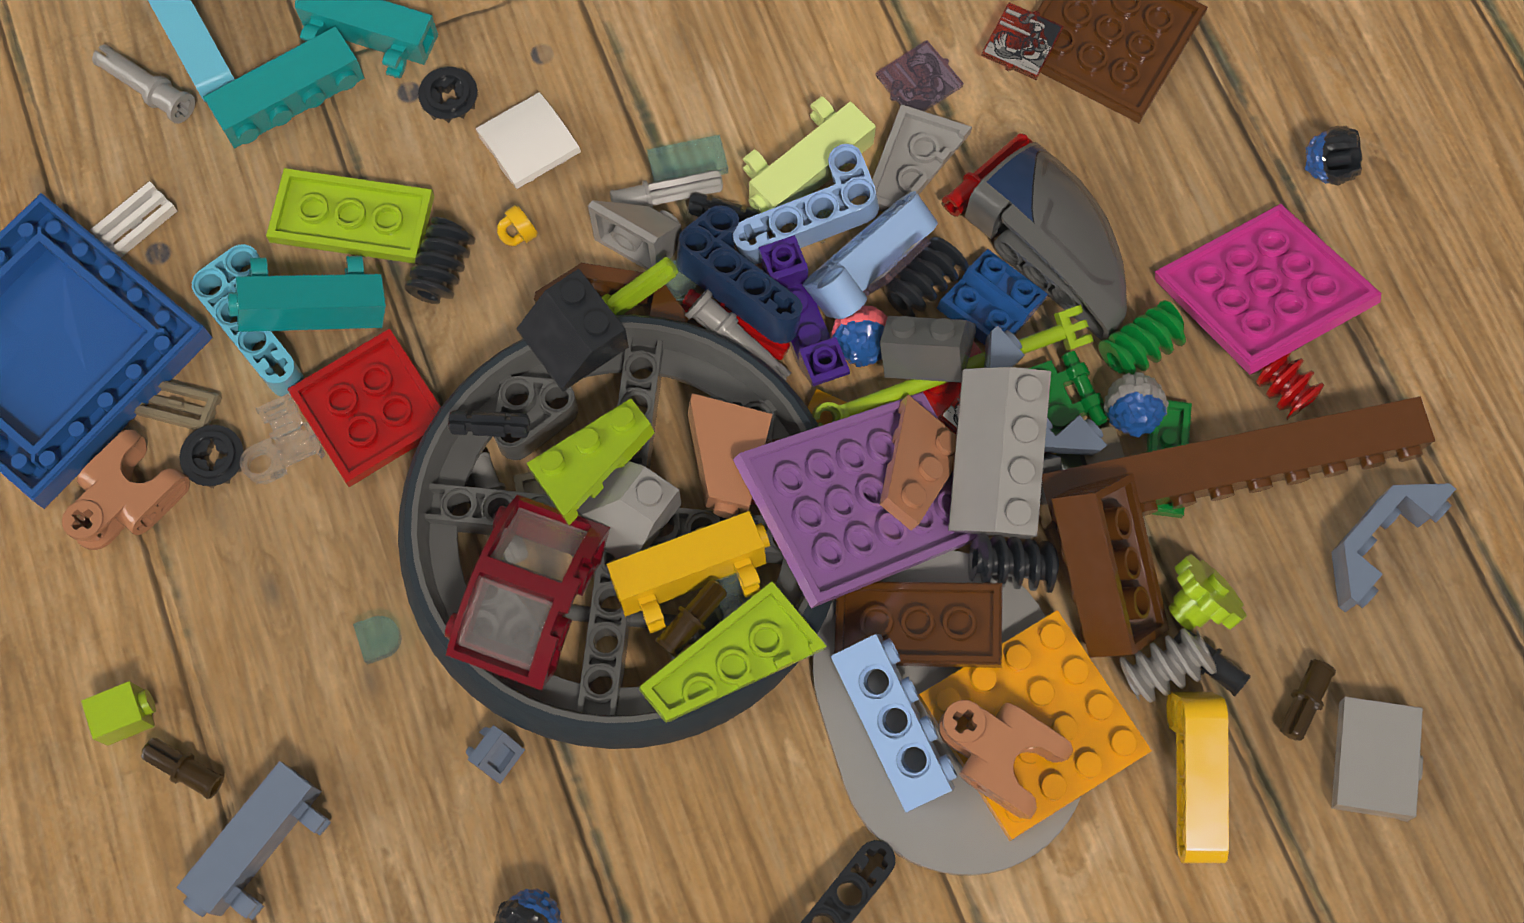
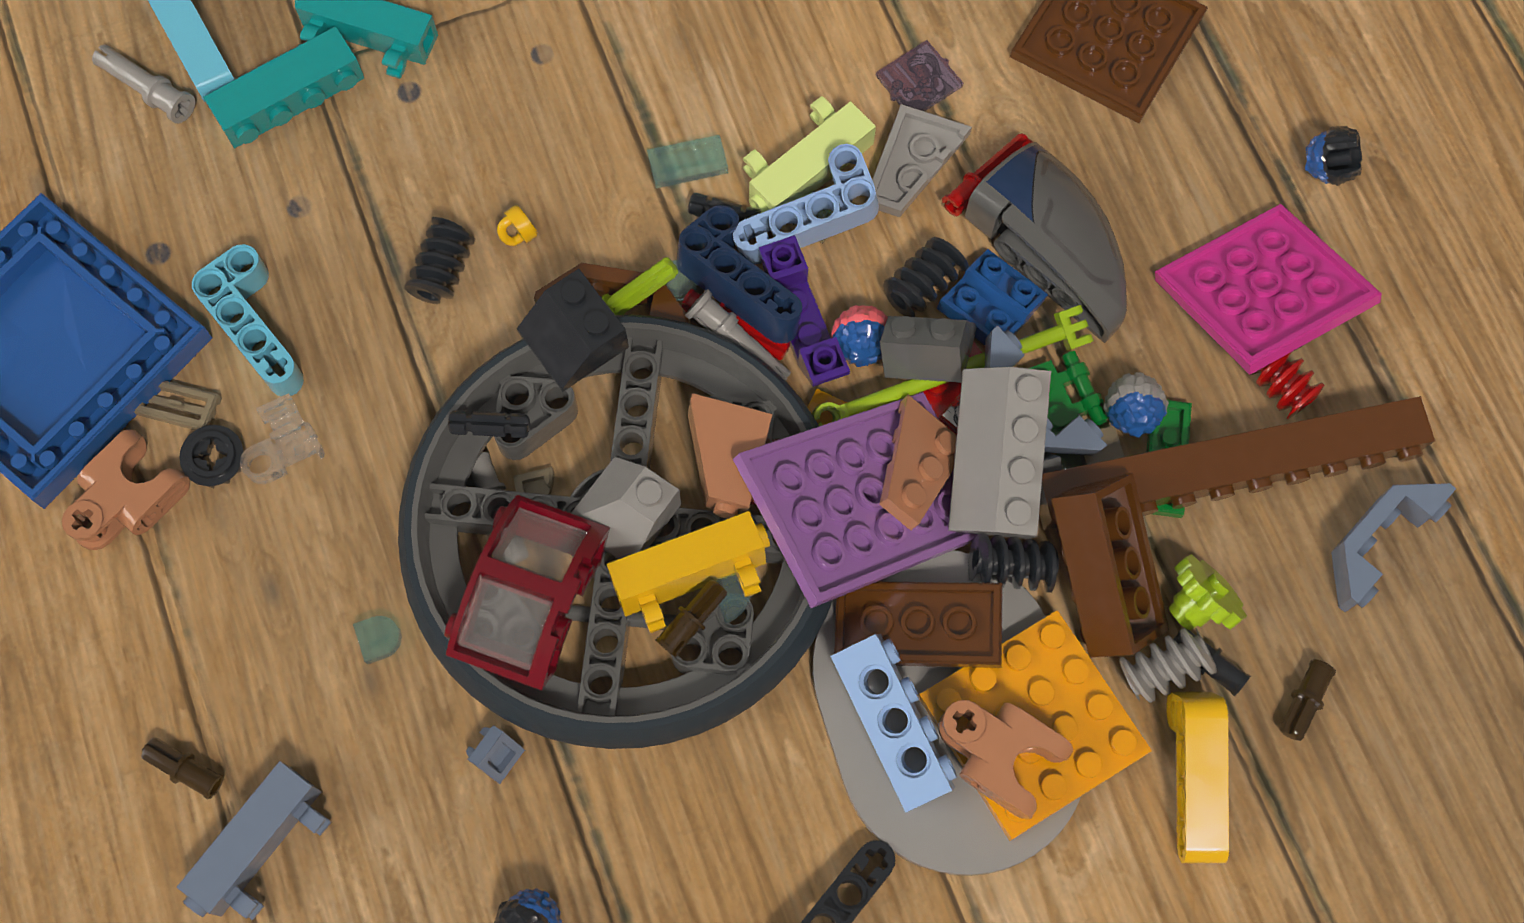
(119, 713): lime brick -> none
(130, 215): white tile -> none
(307, 300): teal brick -> none
(350, 215): lime plate -> none
(367, 407): red plate -> none
(445, 80): black gear -> none
(528, 140): white slope -> none
(583, 461): lime wing -> none
(635, 231): light grey slope -> none
(669, 190): light grey axle -> none
(738, 651): lime wing -> none
(842, 279): light blue beam -> none
(897, 266): piece -> none
(1022, 41): piece -> none
(1144, 339): green piece -> none
(1377, 758): light grey container -> none

